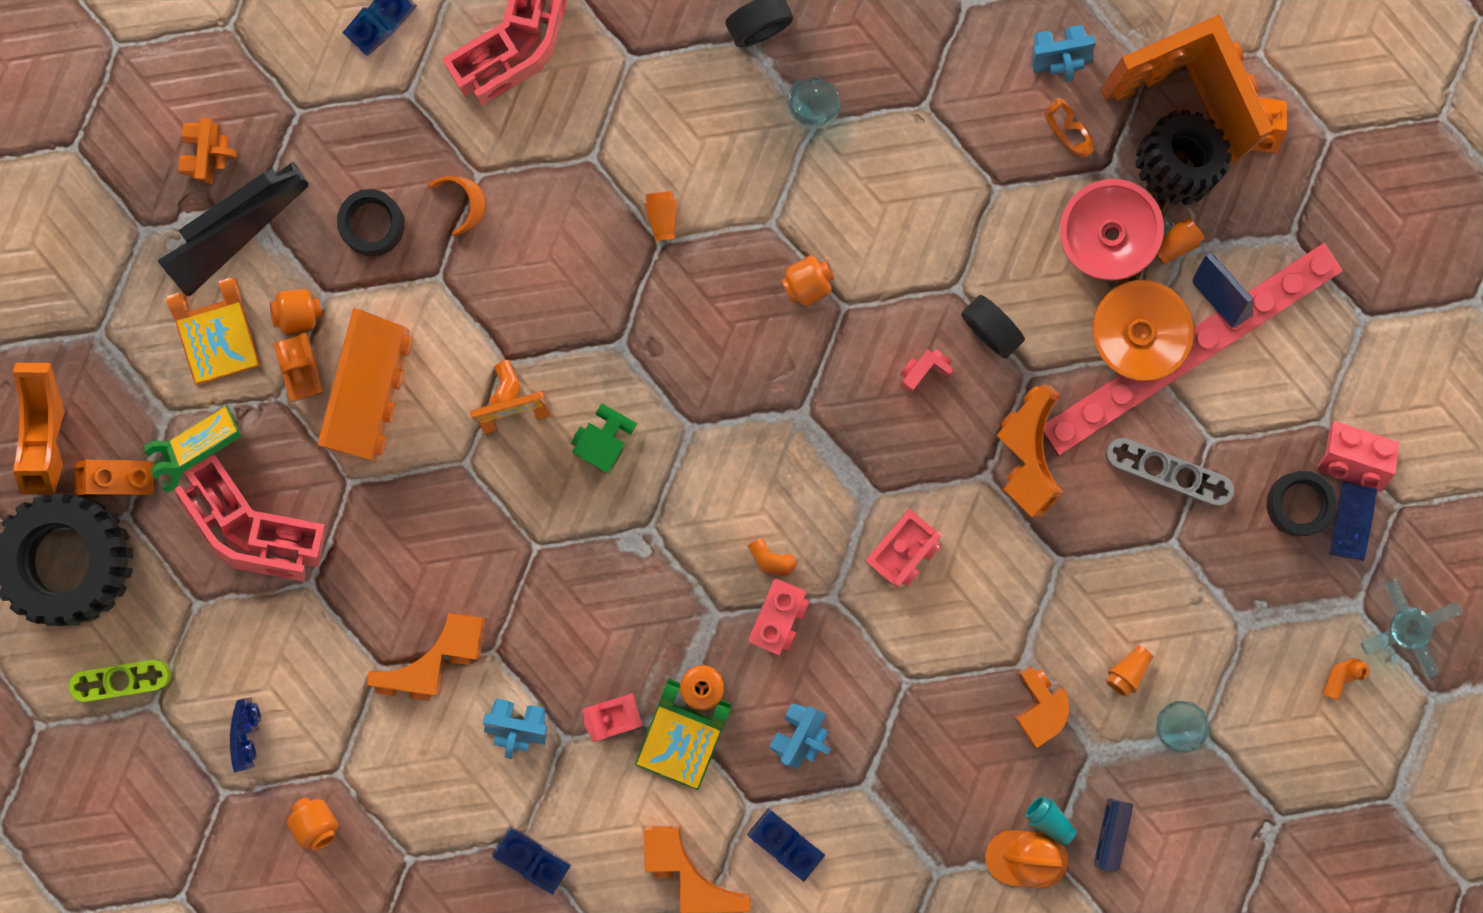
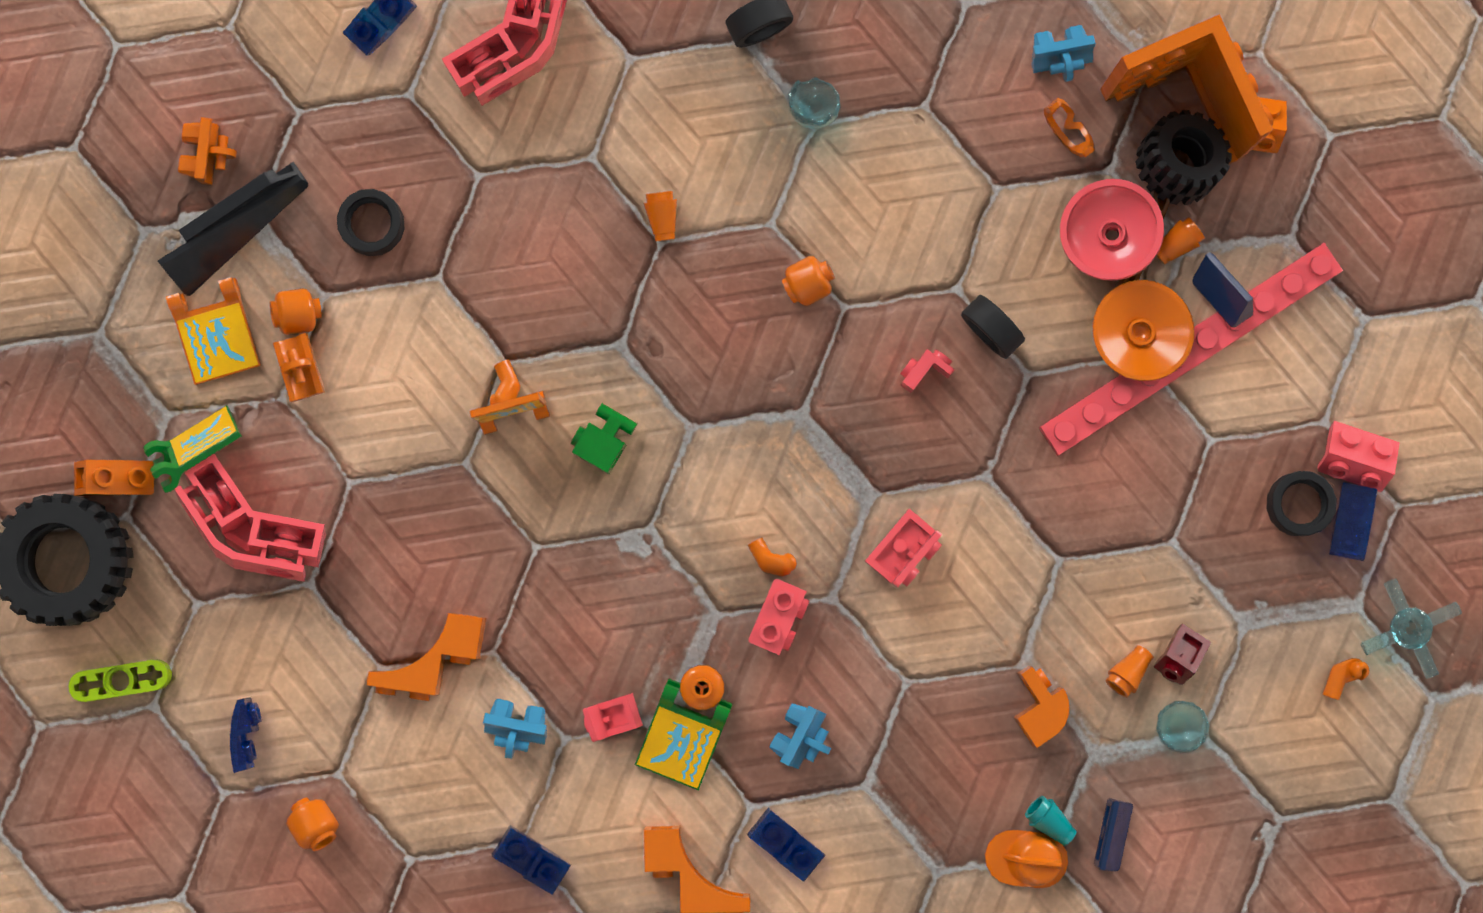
(40, 419): orange arch -> none
(365, 386): orange slope -> none
(476, 197): orange helmet -> none
(1024, 433): orange arch -> none
(1170, 468): light grey beam -> none
(1182, 655): none -> bracket

